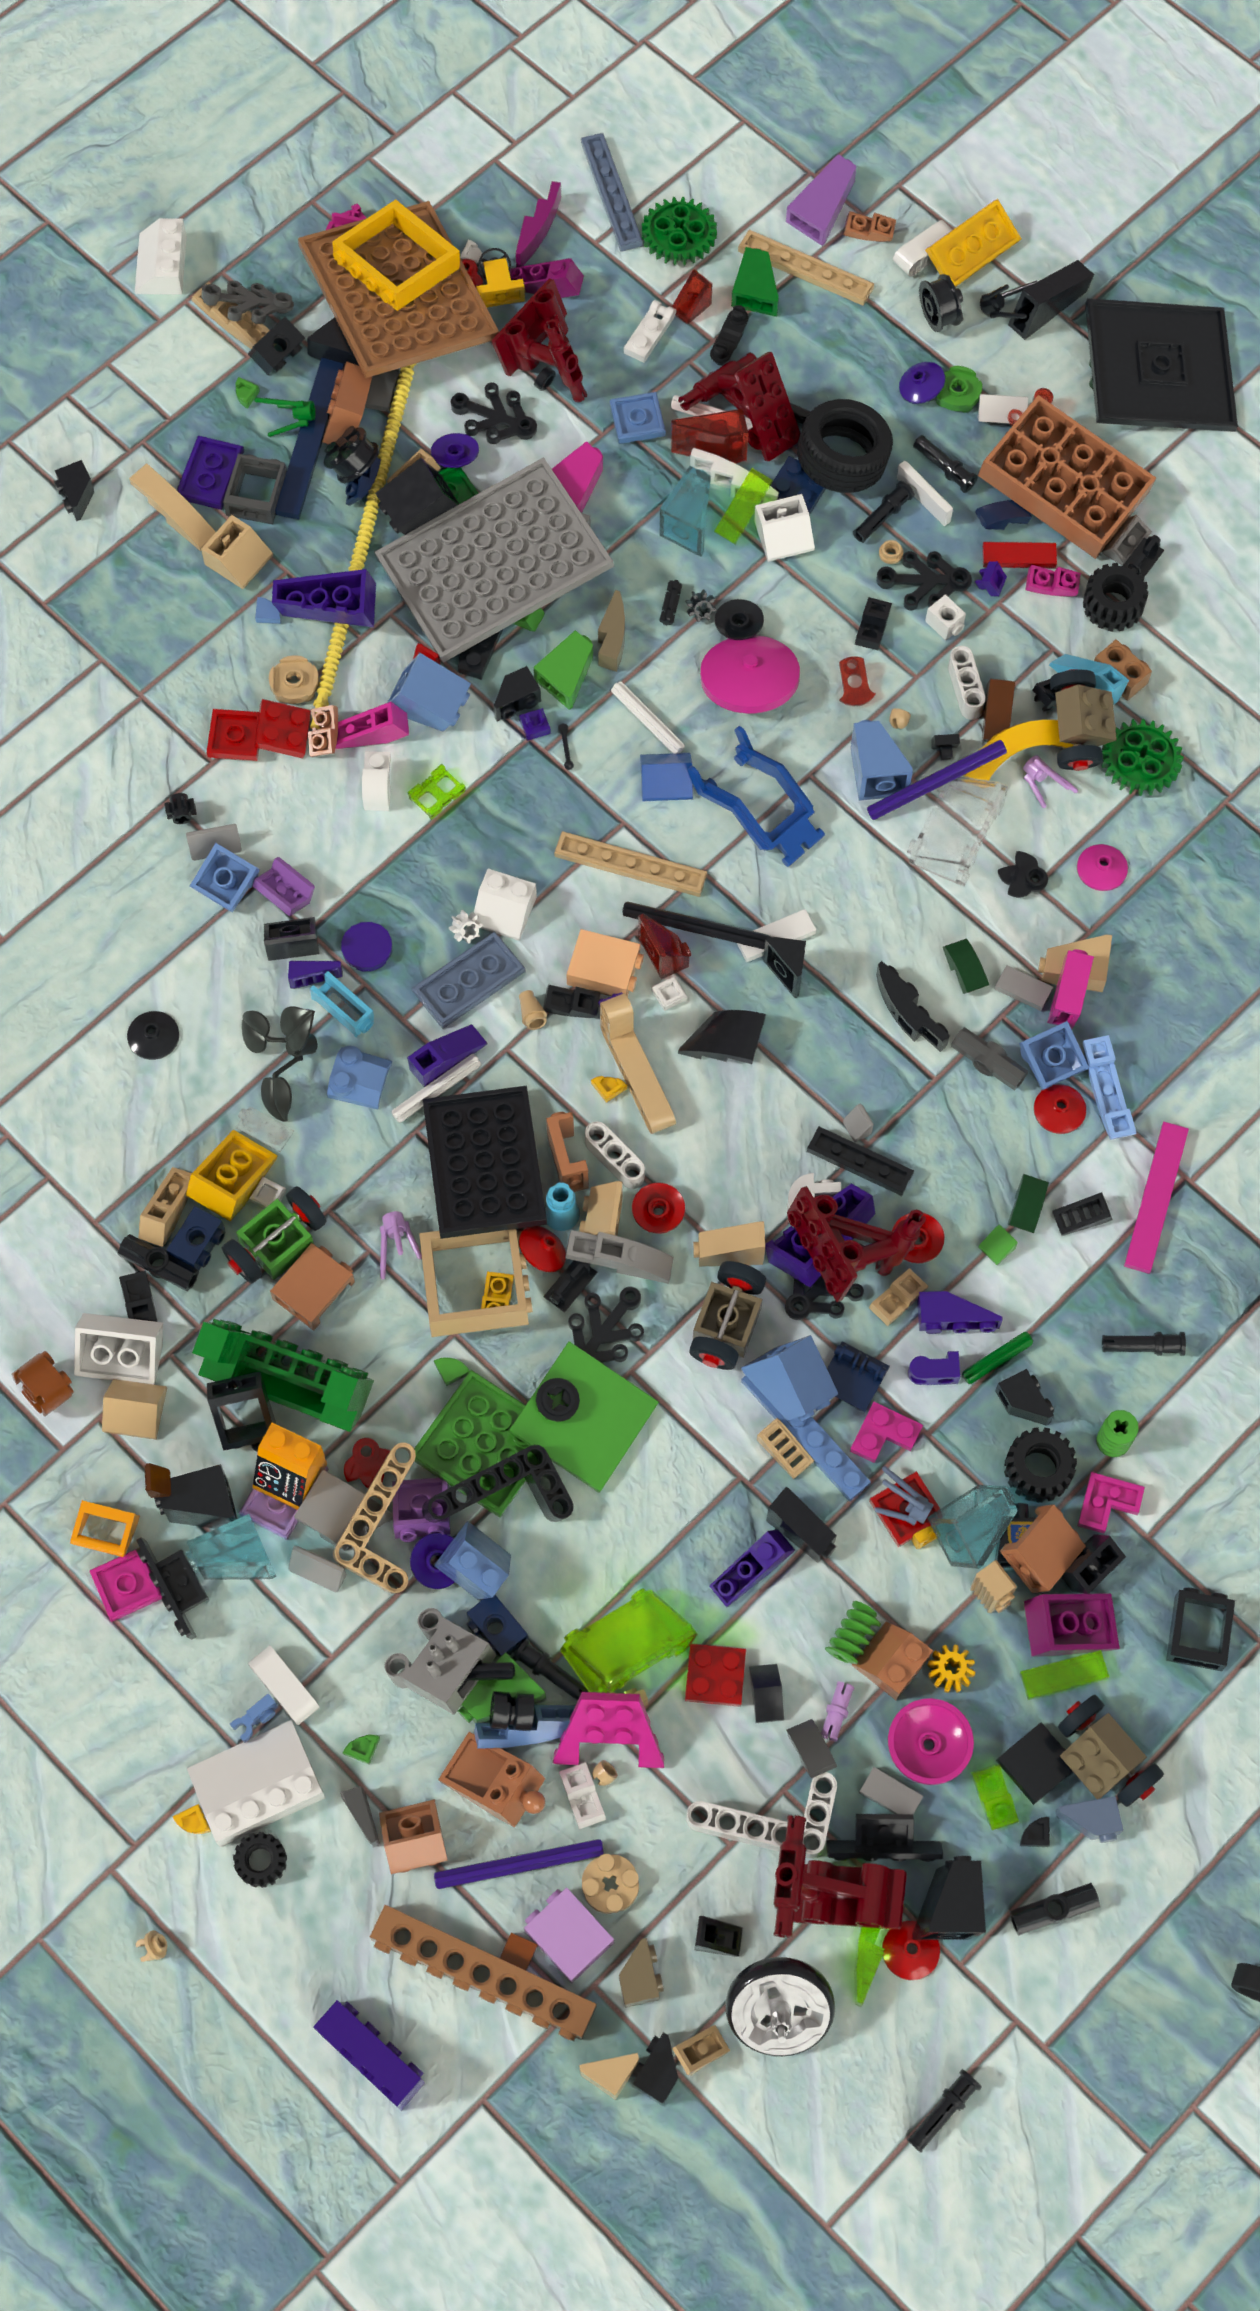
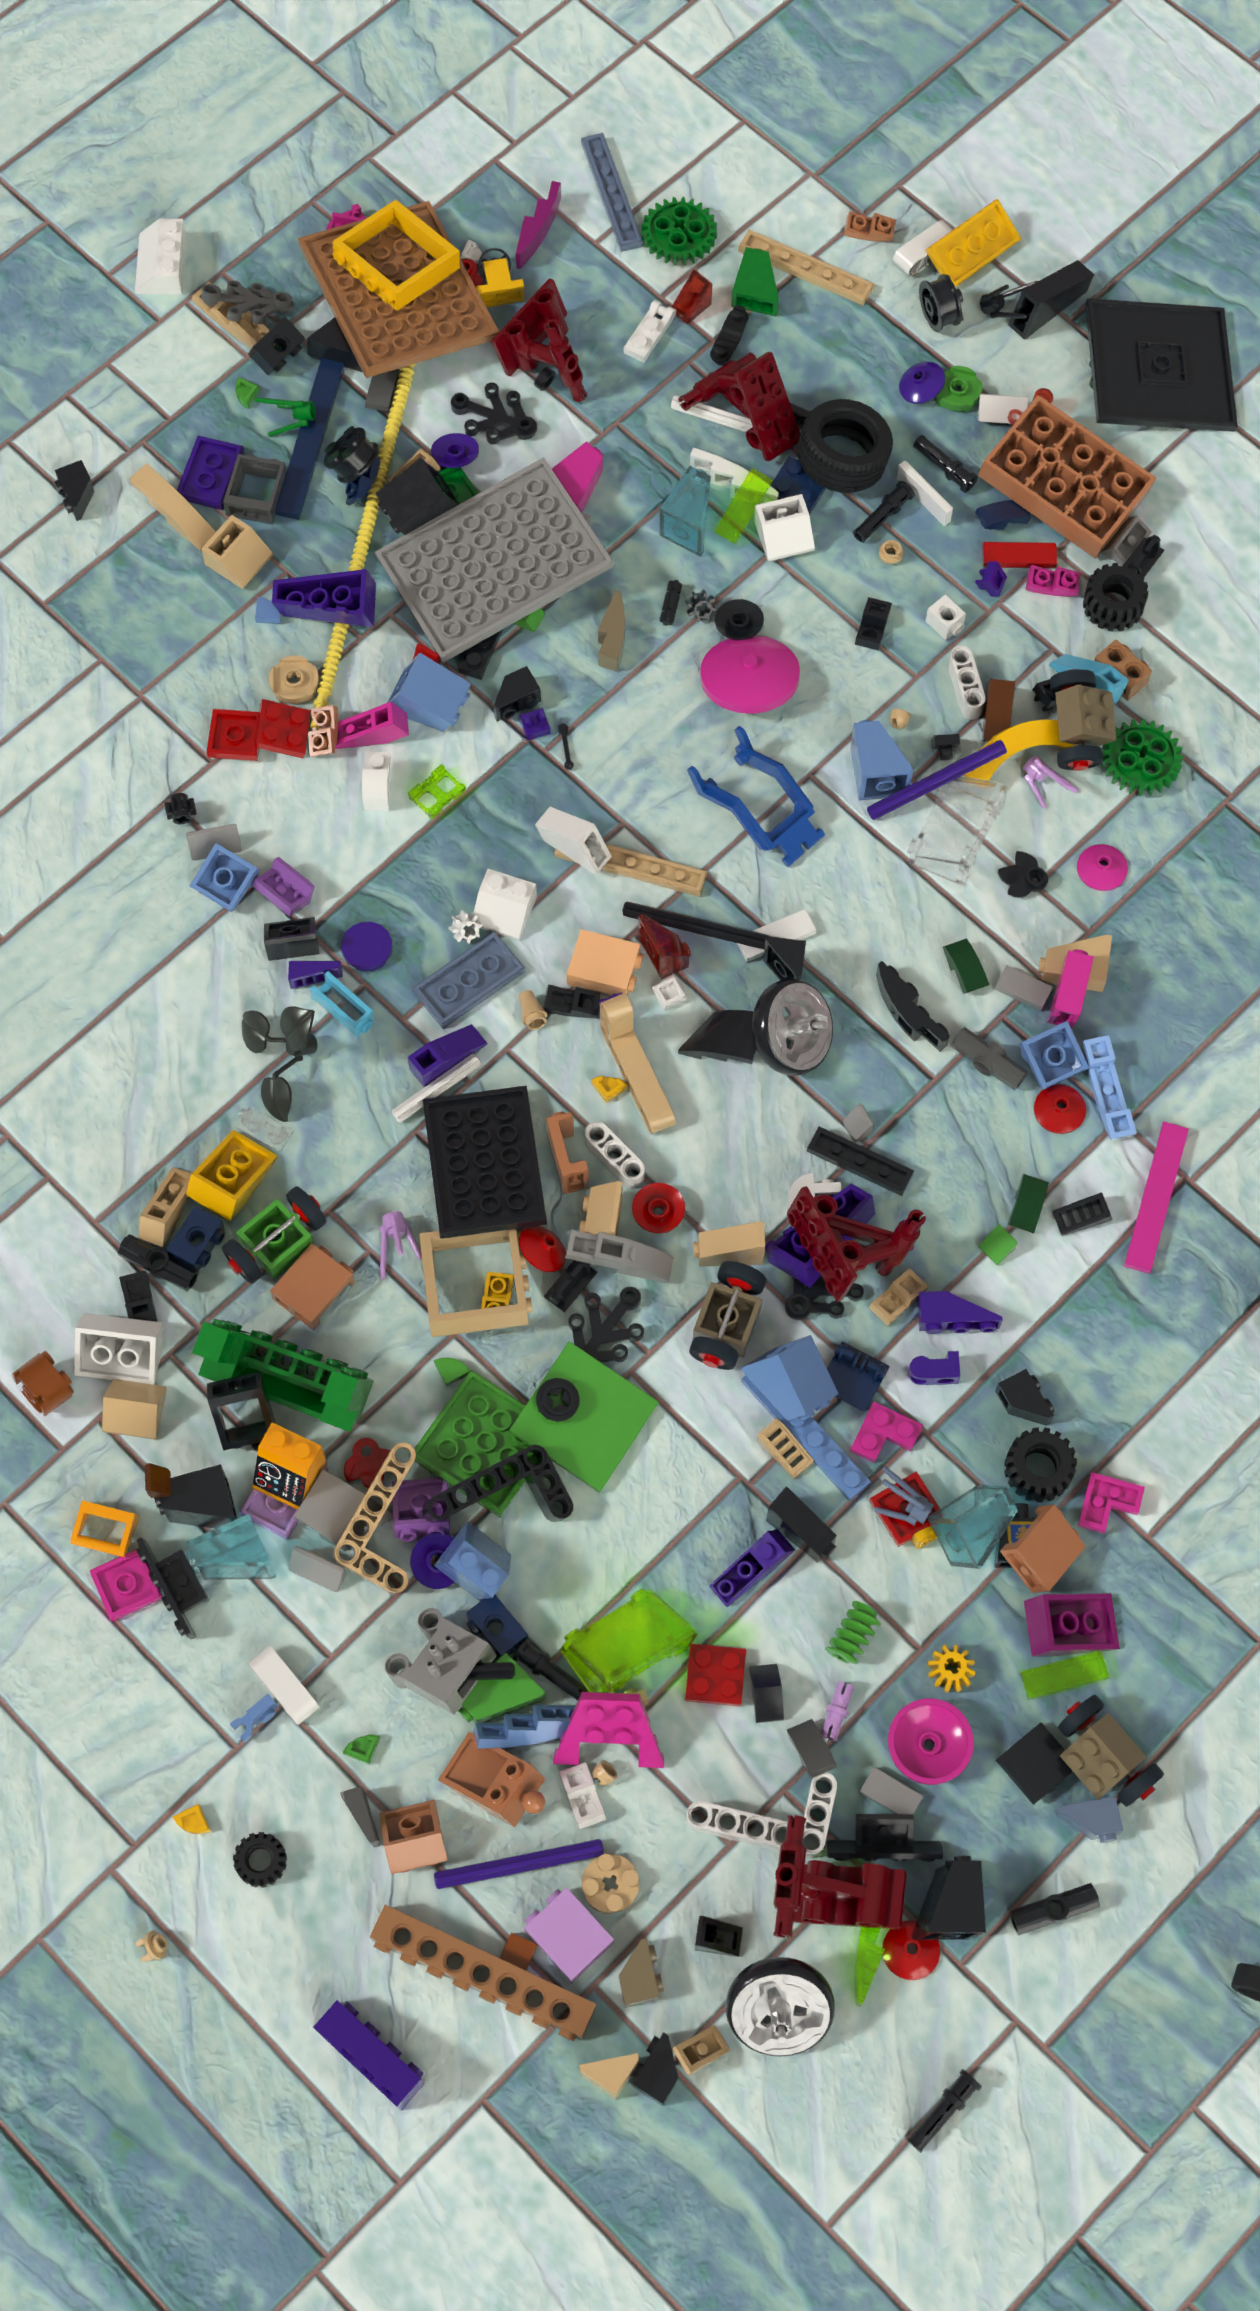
(153, 1045): black dish -> none
(255, 1783): white slope -> none
(267, 1192): white tile -> none
(349, 401): nougat wedge -> none
(358, 1077): medium blue slope -> none
(511, 1711): black wheel -> none
(561, 1208): medium azure plant -> none
(564, 273): magenta slope -> none
(565, 668): bright green slope -> none
(574, 838): none -> white slope
(637, 417): medium blue plate -> none
(647, 717): white axle -> none
(666, 777): slope -> none
(715, 433): clear red slope -> none
(806, 1025): none -> flat silver wheel
(821, 201): medium lavender slope -> none
(859, 695): clear red piece -> none
(893, 1659): nougat slope -> none
(927, 578): black plant -> none
(932, 1240): red dish -> none
(993, 1587): tan brick -> none
(994, 1797): clear neon green slope -> none
(997, 1357): green axle -> none
(1037, 1834): black tile -> none
(1093, 1564): black brick -> none
(1117, 1433): bright green piece -> none
(1158, 1343): black pin -> none
(1194, 1656): black window -> none

